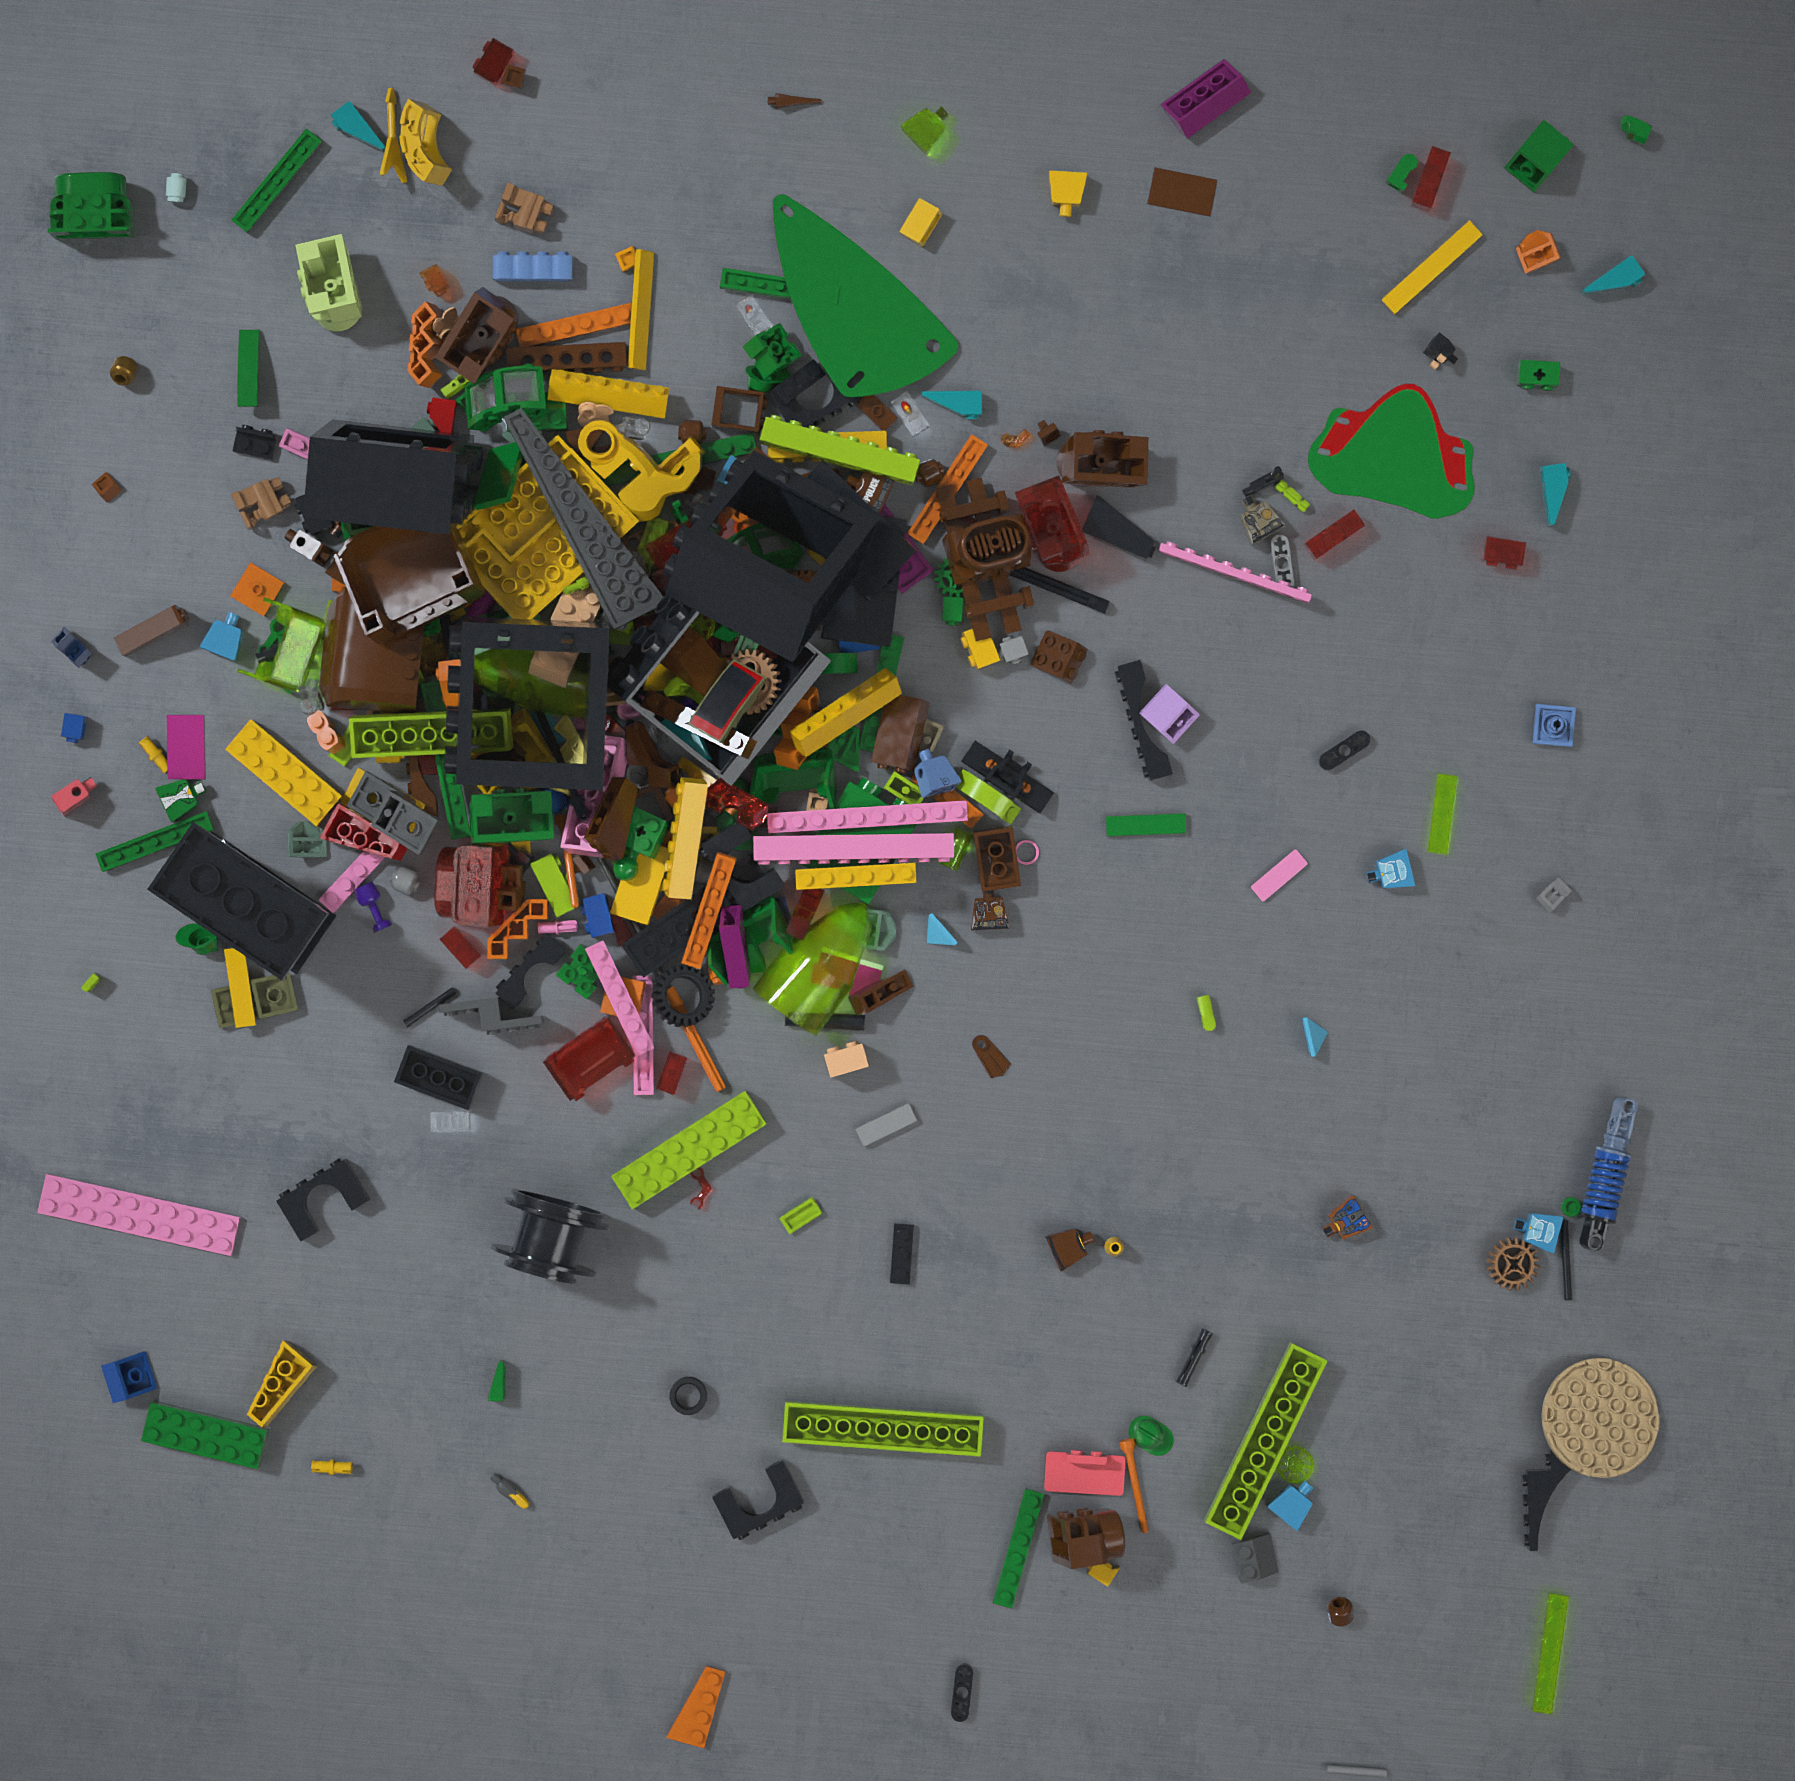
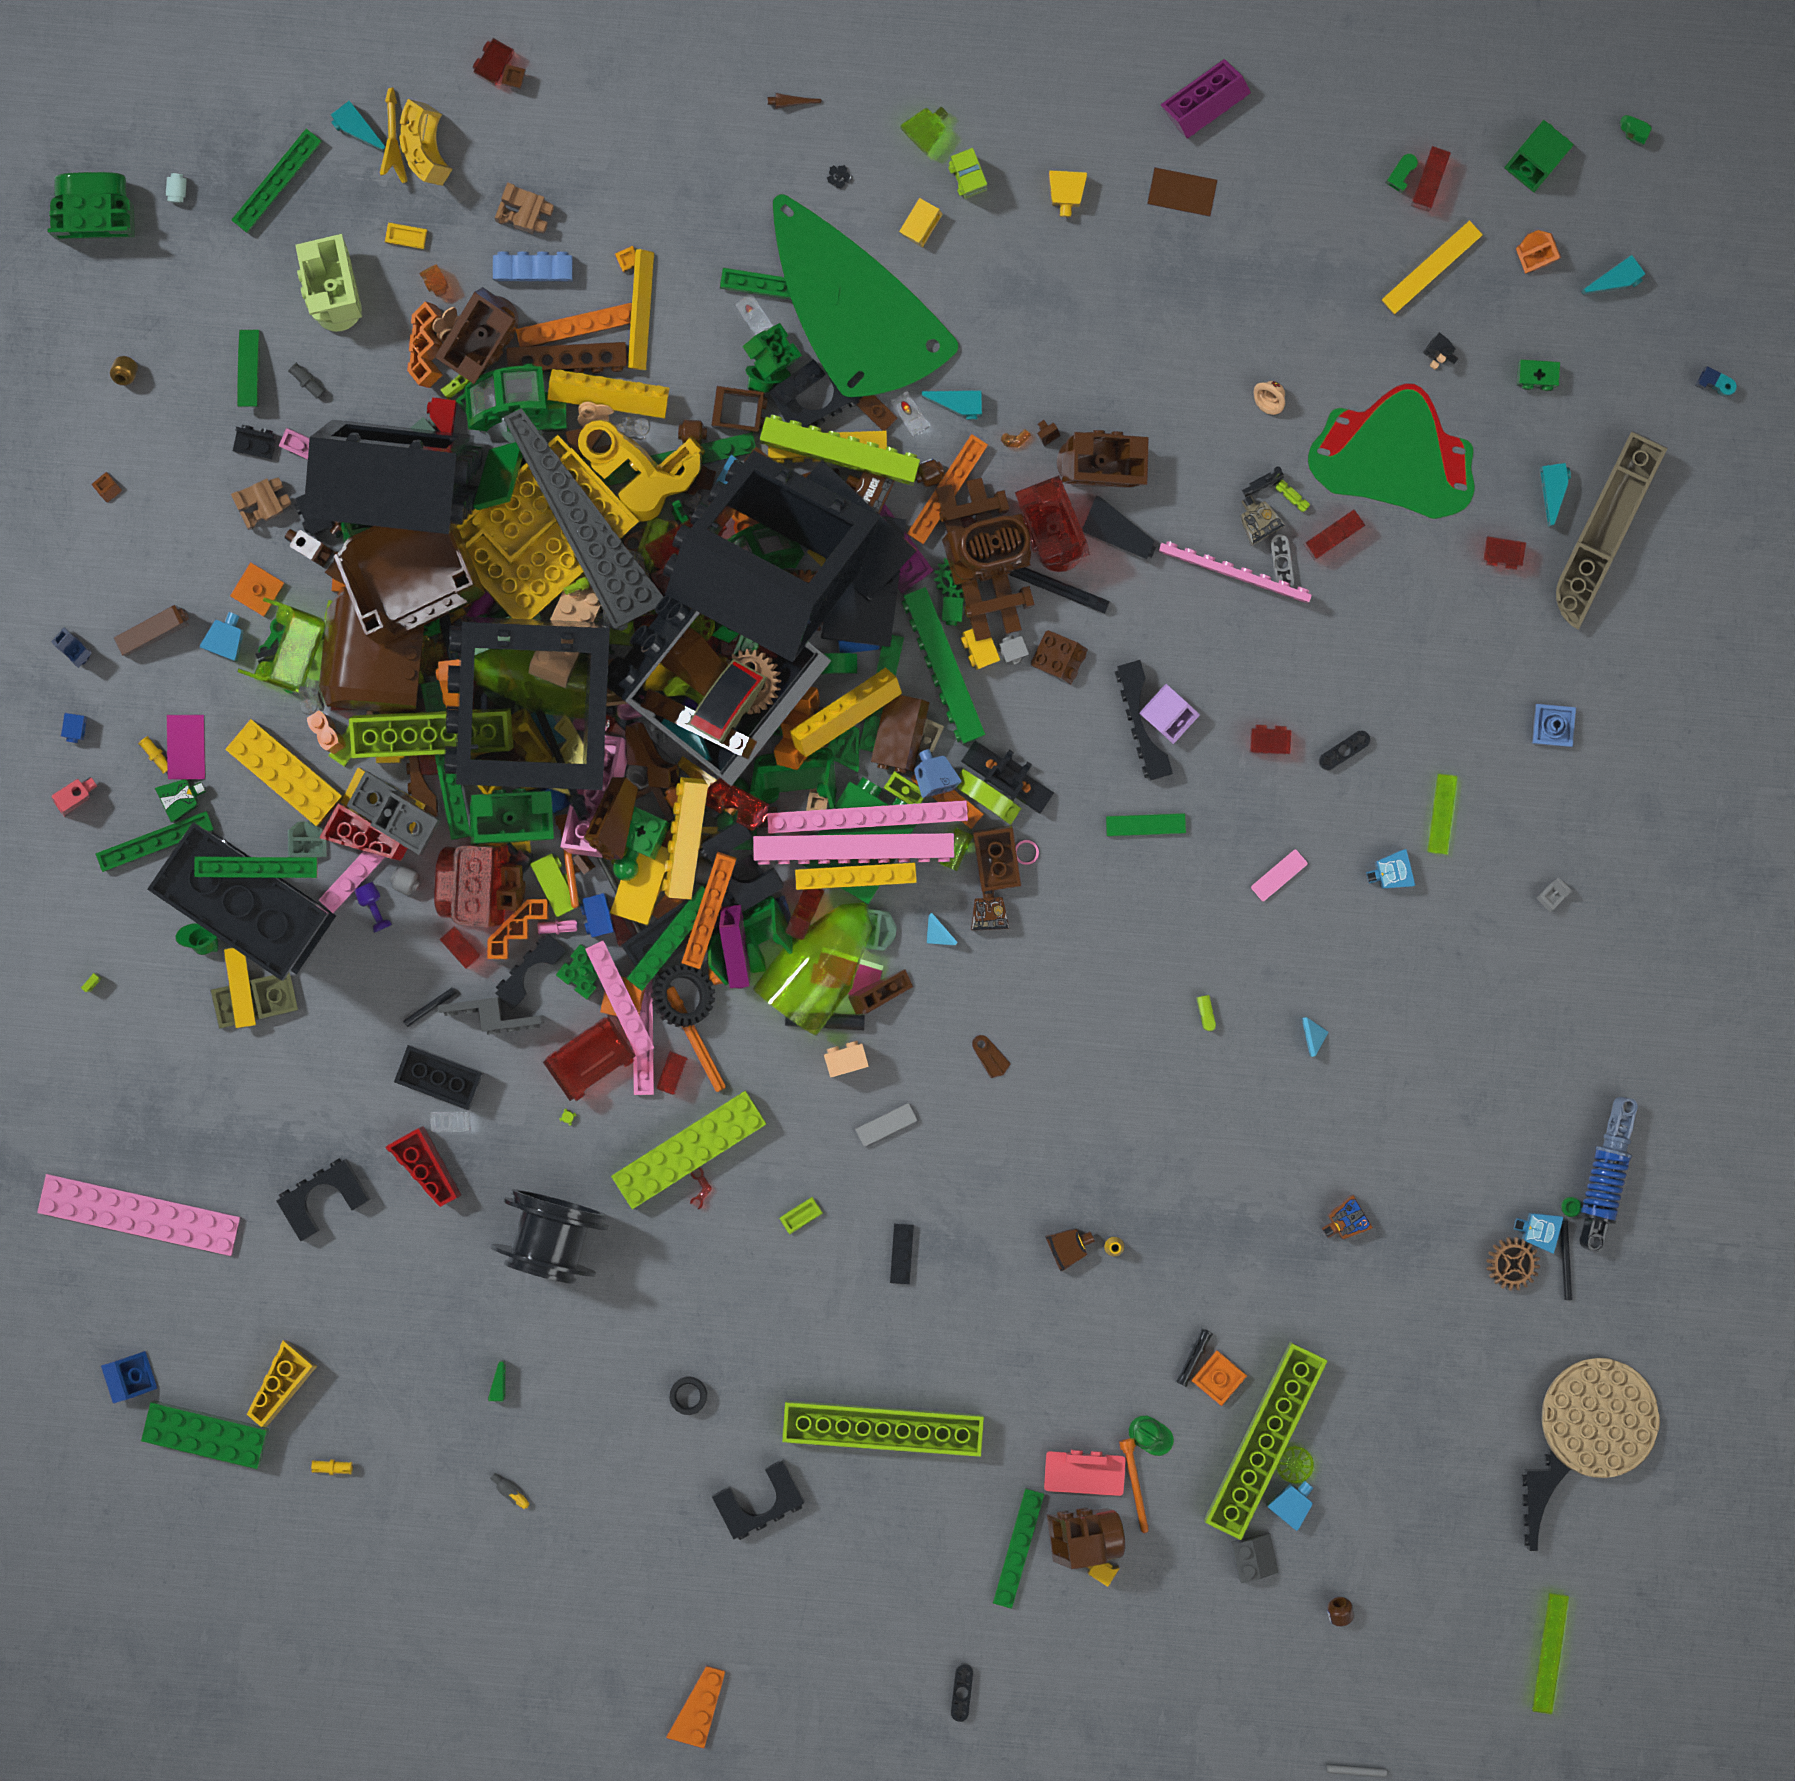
(257, 867): none -> green plate
(306, 380): none -> dark grey pin
(406, 236): none -> yellow tile
(425, 1165): none -> red wedge
(567, 1117): none -> lime piece
(667, 942): none -> green plate
(838, 176): none -> black plant
(944, 666): none -> green brick
(968, 173): none -> lime container
(1219, 1378): none -> orange plate
(1270, 397): none -> light nougat hat
(1270, 740): none -> clear red brick
(1607, 526): none -> dark tan slope
(1723, 384): none -> leg

